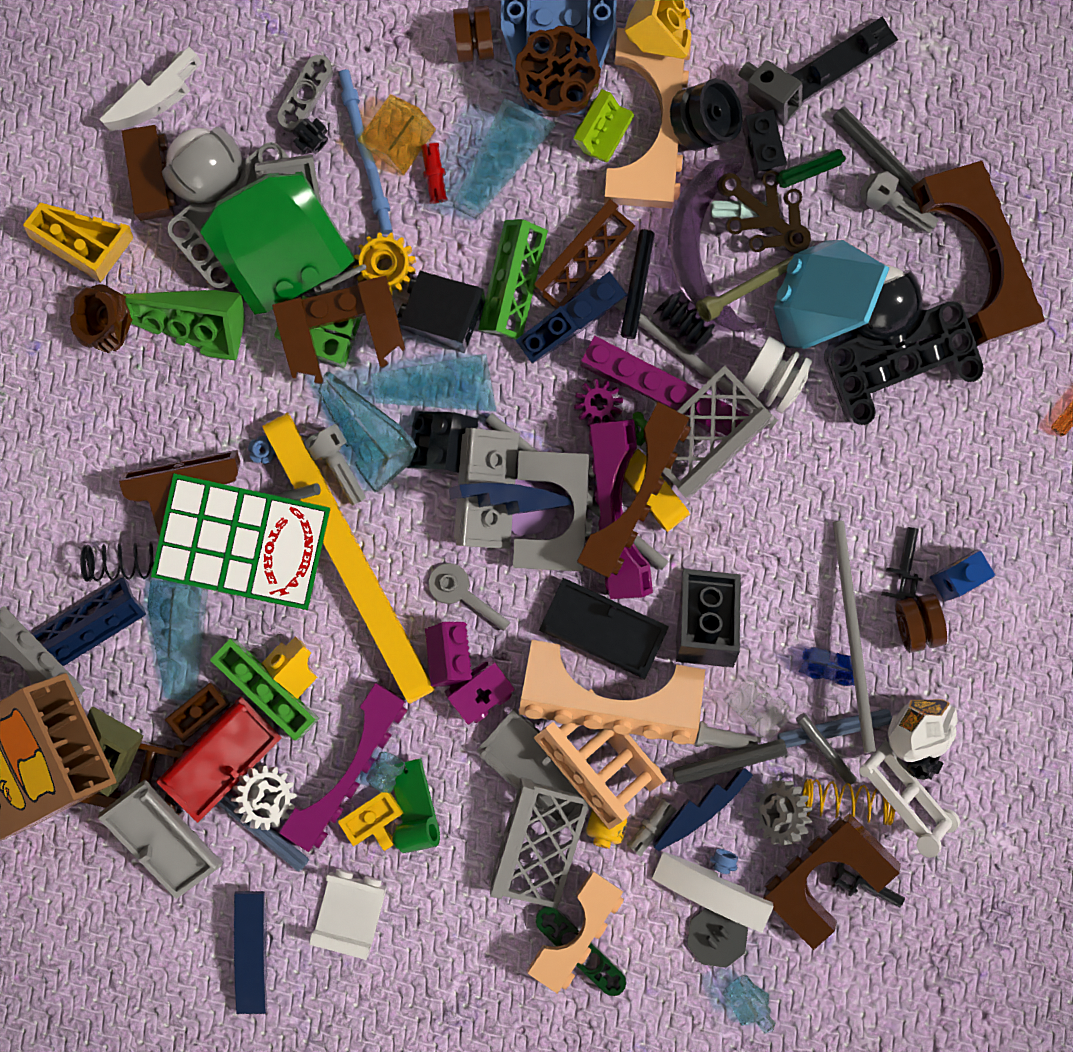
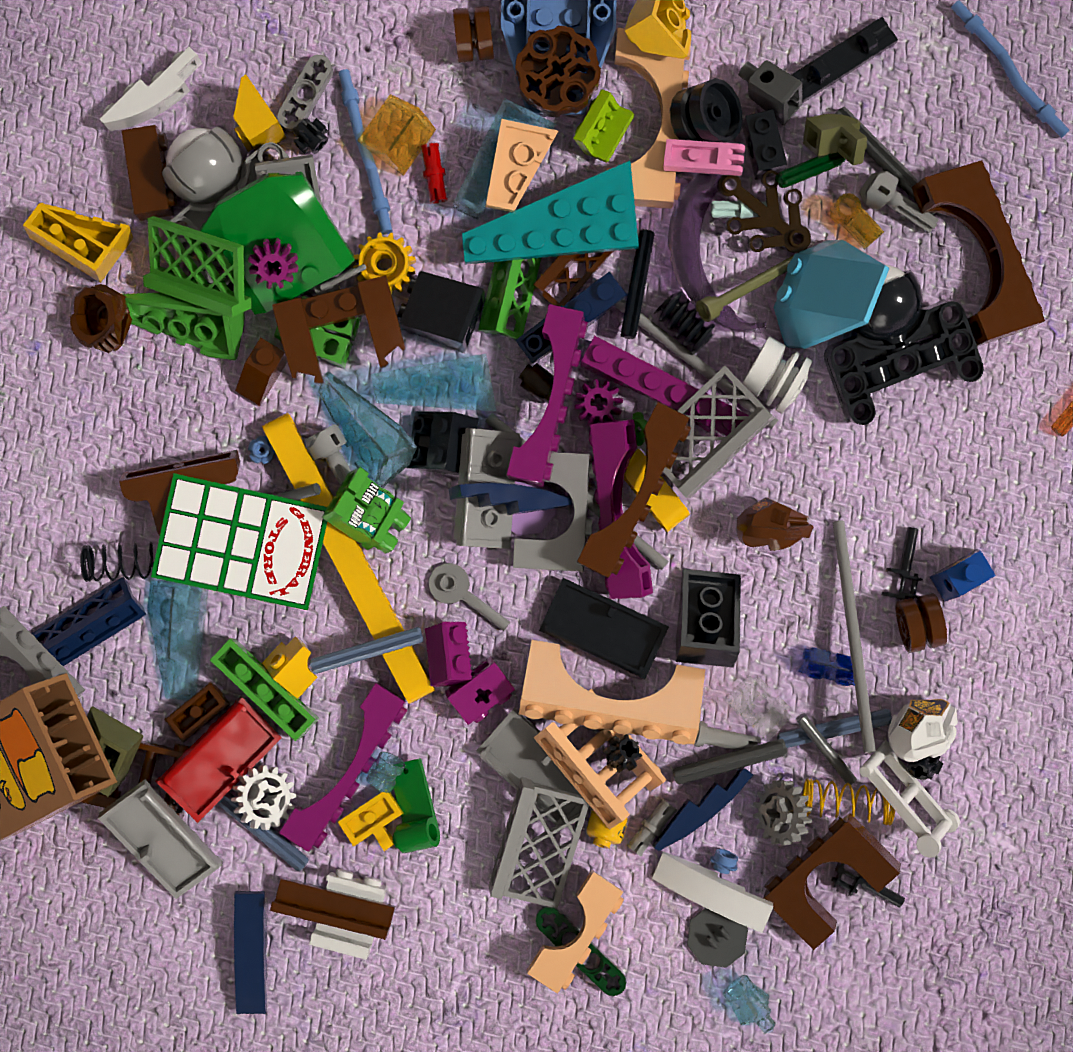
(195, 288): none -> bright green fence
(254, 118): none -> yellow slope
(261, 371): none -> reddish brown slope
(274, 273): none -> magenta gear
(333, 908): none -> reddish brown fence
(366, 512): none -> bright green hips
(366, 650): none -> sand blue axle
(515, 162): none -> light nougat wing
(531, 461): none -> magenta arch
(537, 382): none -> dark brown brick
(576, 220): none -> teal wing
(622, 753): none -> black gear
(704, 157): none -> bright pink hinge
(772, 525): none -> reddish brown helmet
(834, 134): none -> olive brick
(857, 224): none -> clear yellow piece
(1045, 112): none -> medium blue bar

